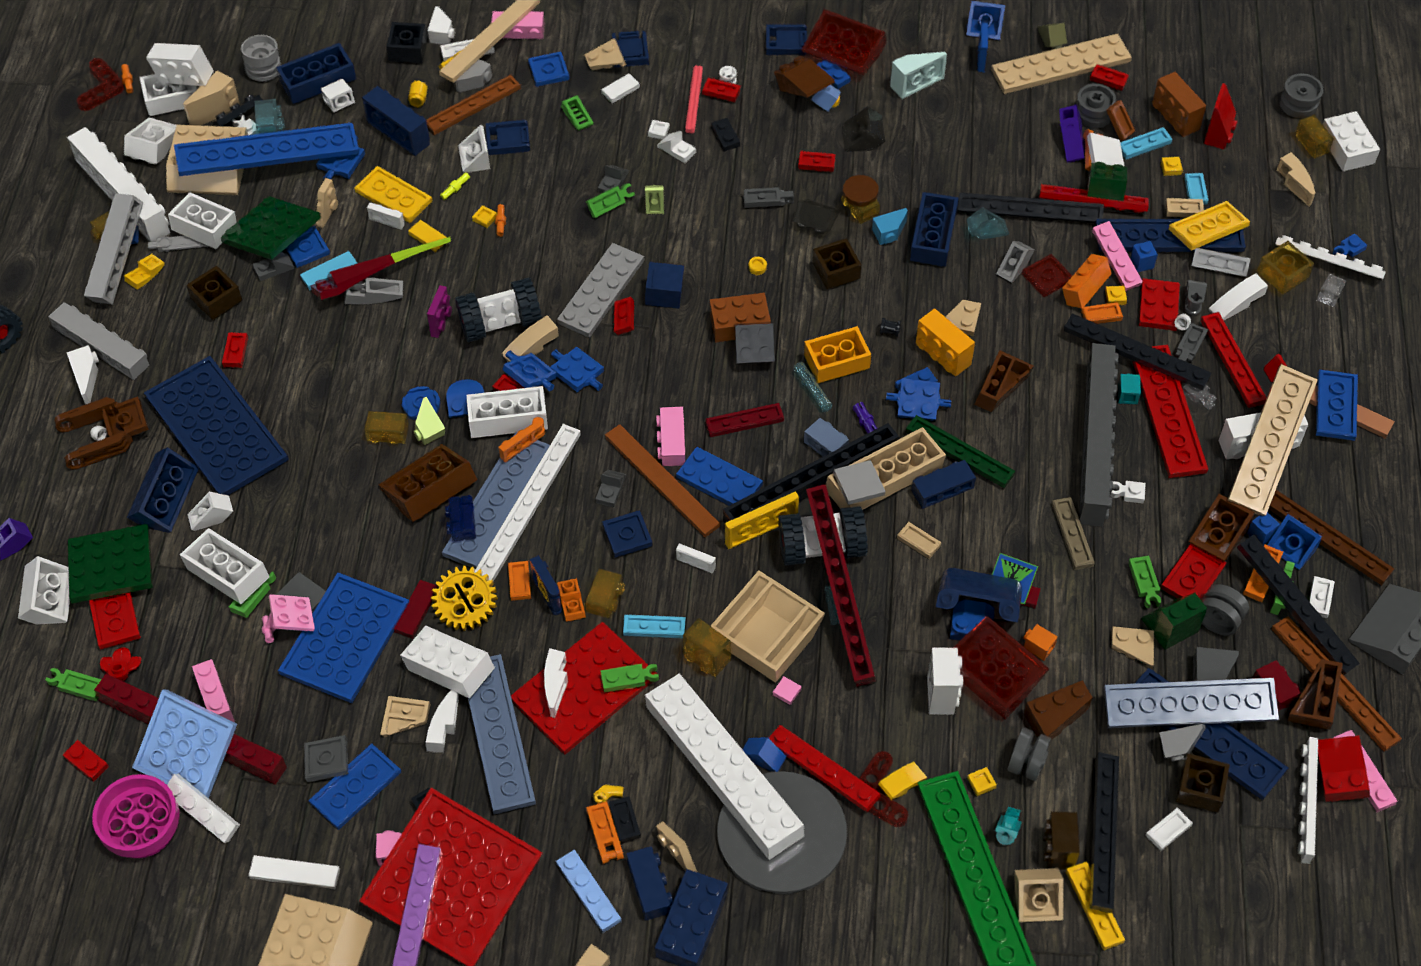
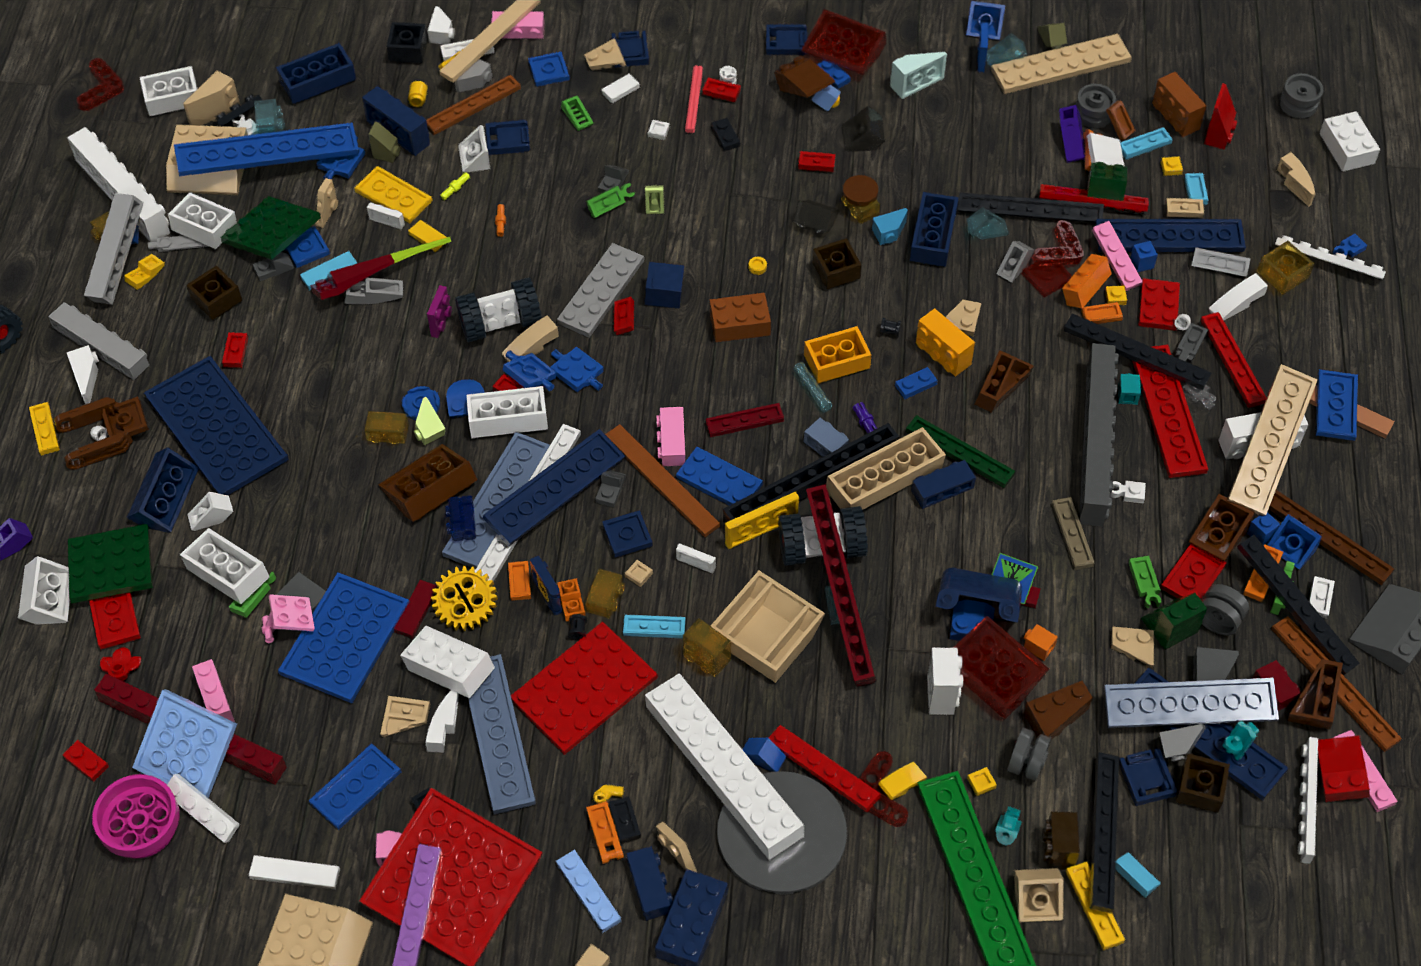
(44, 428): none -> yellow tile
(74, 683): bright green plate -> none
(127, 78): orange bar -> none
(149, 140): white slope -> none
(180, 64): white brick -> none
(260, 57): light grey wheel -> none
(326, 758): dark grey tile -> none
(337, 95): white head -> none
(383, 143): none -> olive slope
(484, 216): yellow tile -> none
(522, 439): orange plate -> none
(553, 487): none -> dark blue plate
(555, 679): white slope -> none
(577, 626): none -> black bush
(627, 677): bright green plate -> none
(638, 573): none -> tan tile
(677, 147): white slope -> none
(754, 342): black brick -> none
(767, 197): dark grey hinge -> none
(787, 690): bright pink tile -> none
(859, 482): light grey tile -> none
(918, 399): blue plate -> none
(919, 540): tan tile -> none
(1006, 50): none -> clear light blue slope
(1046, 255): none -> clear red beam
(1109, 77): red plate -> none
(1136, 874): none -> medium azure slope
(1146, 774): none -> dark blue container
(1168, 829): white tile -> none
(1195, 296): dark grey piece -> none
(1209, 225): yellow tile -> none
(1240, 739): none -> teal hips
(1272, 367): red slope -> none
(1314, 136): clear yellow brick -> none
(1331, 290): clear brick -> none

